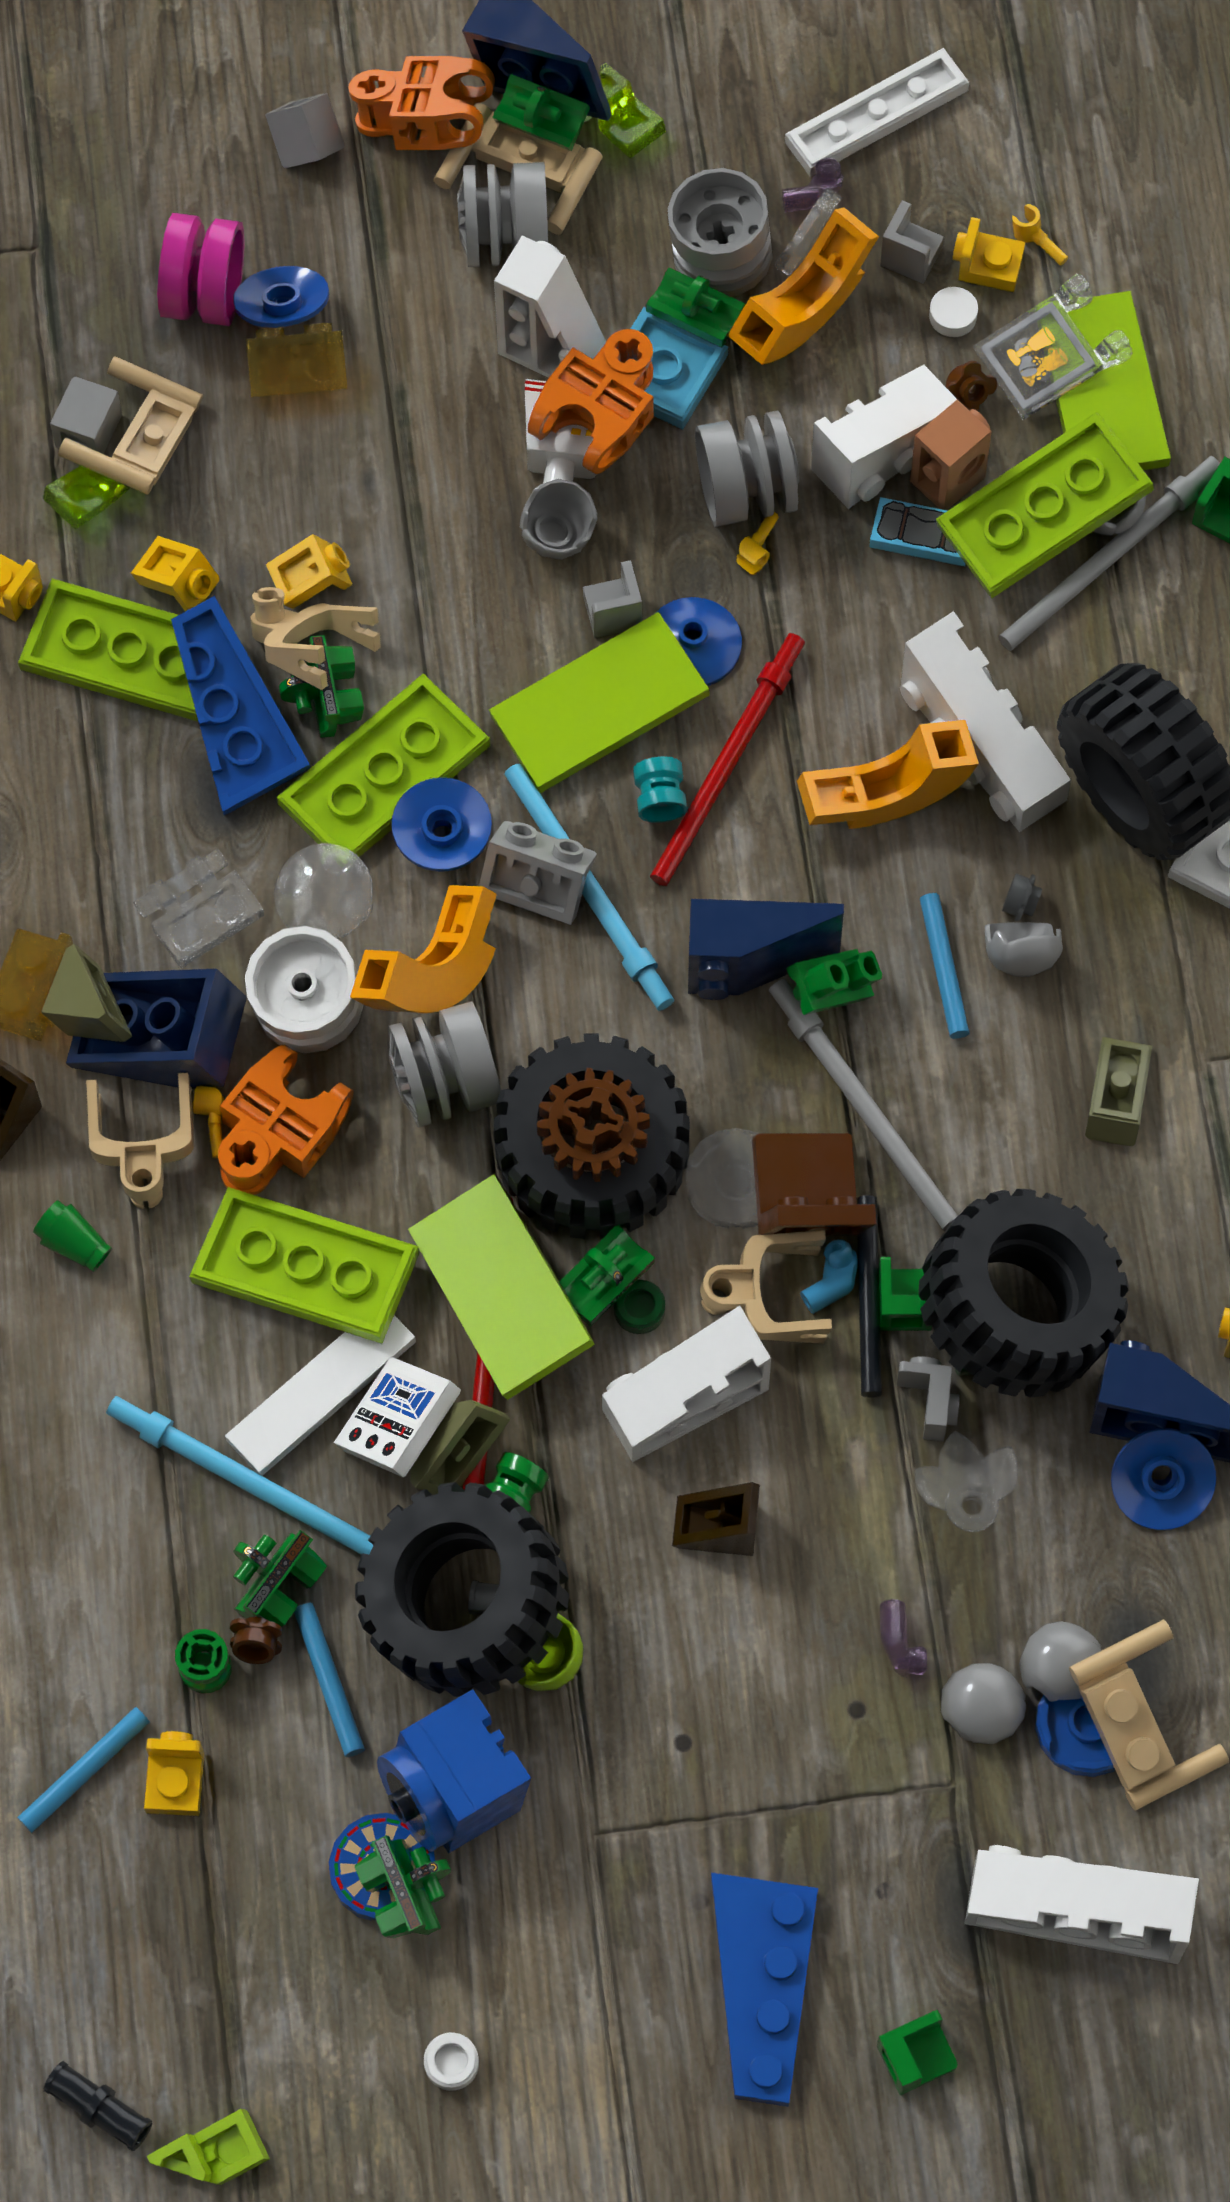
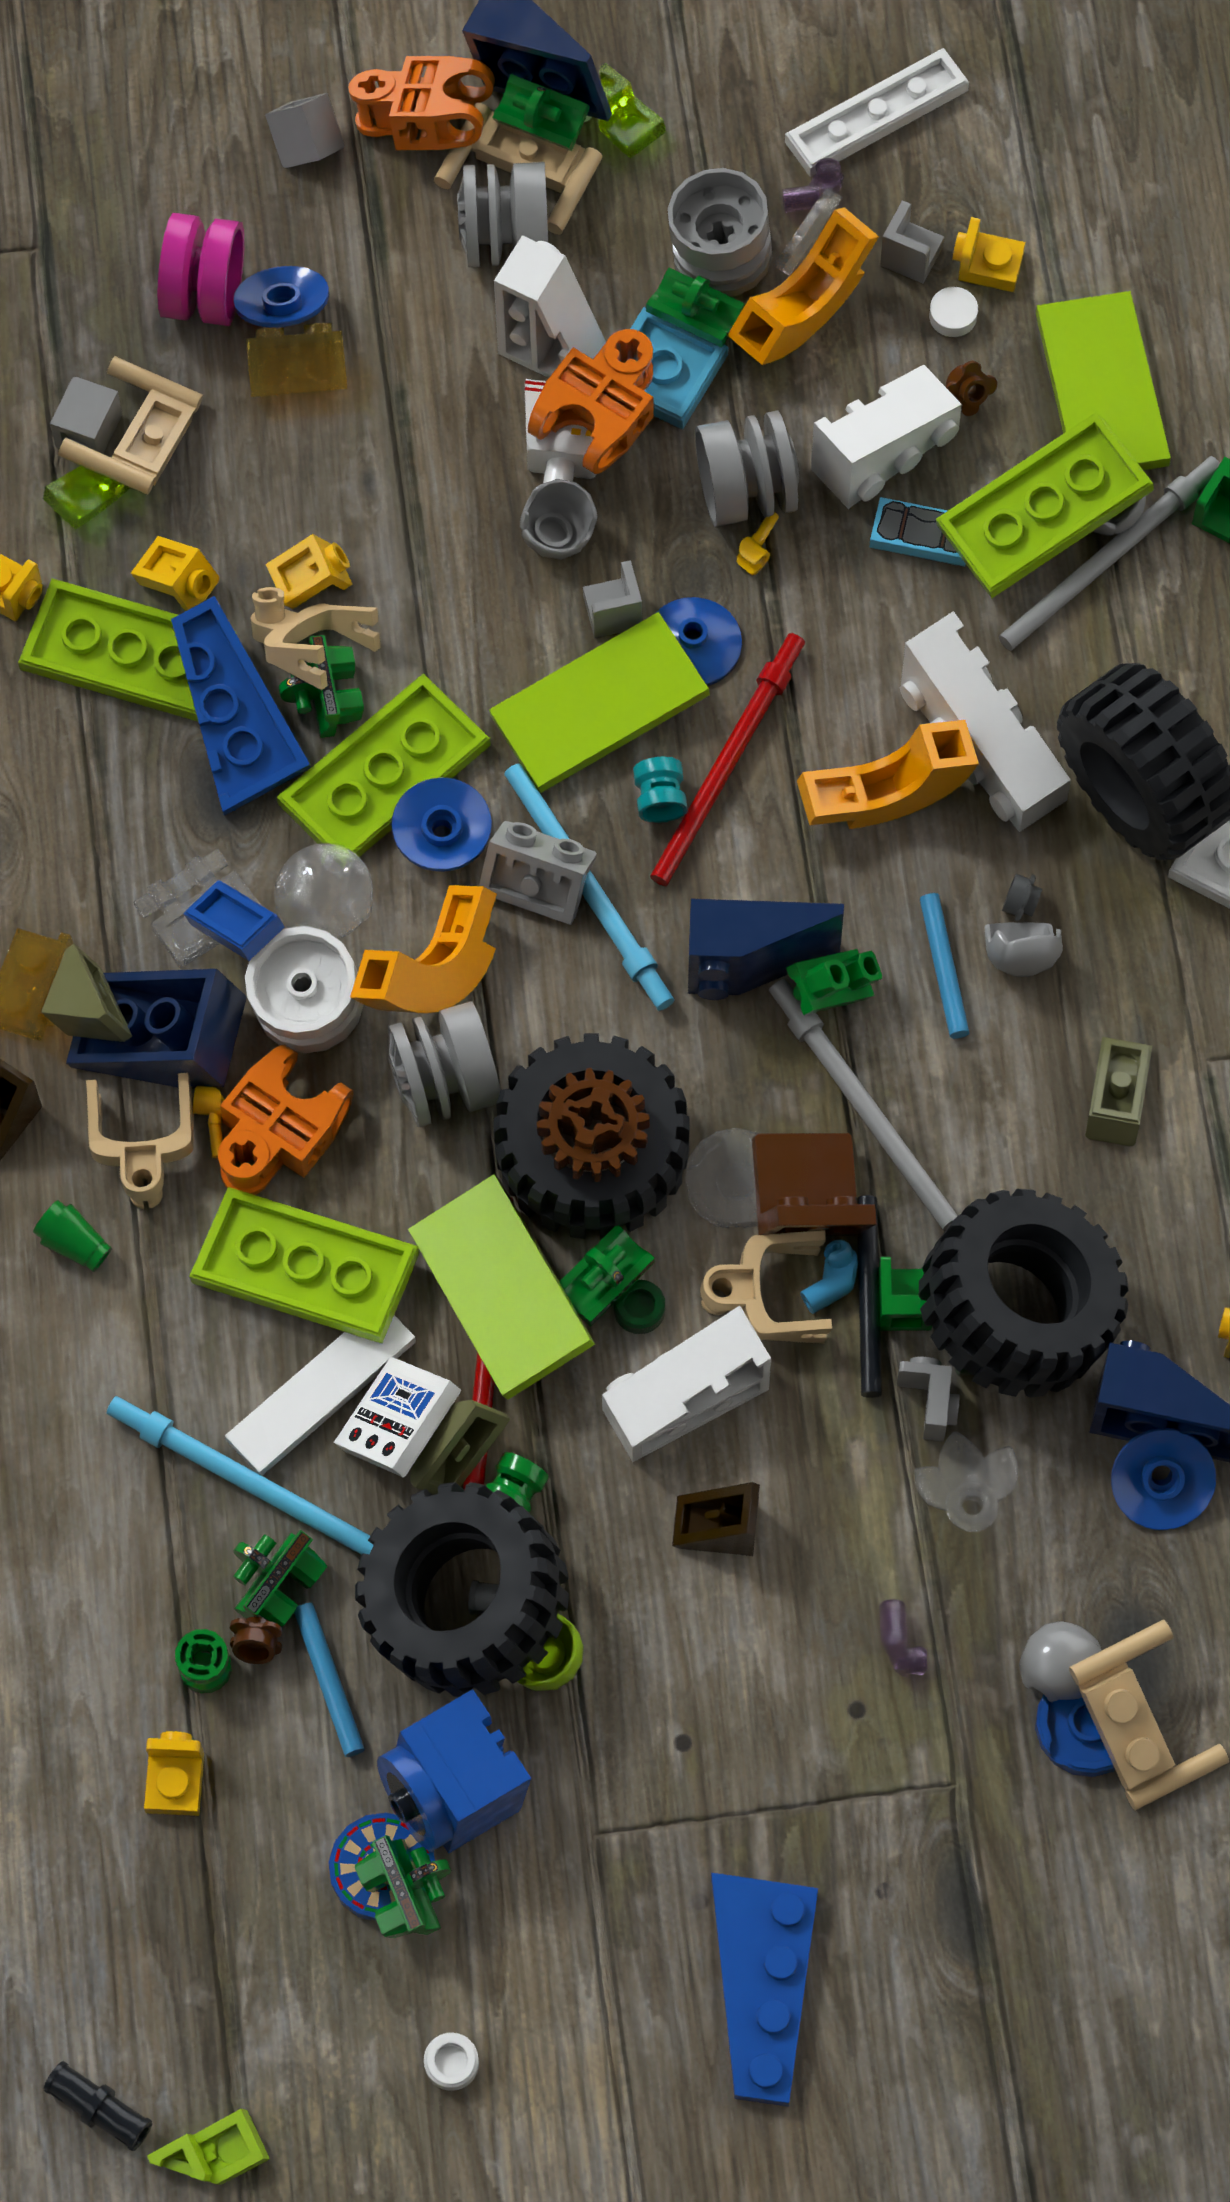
(83, 1769): dark azure bar -> none
(233, 920): none -> blue tile
(917, 2052): green panel -> none
(951, 455): nougat brick -> none
(983, 1703): light grey hair -> none
(1032, 232): yellow hand -> none
(1045, 353): clear flag -> none
(1083, 1903): white wedge -> none

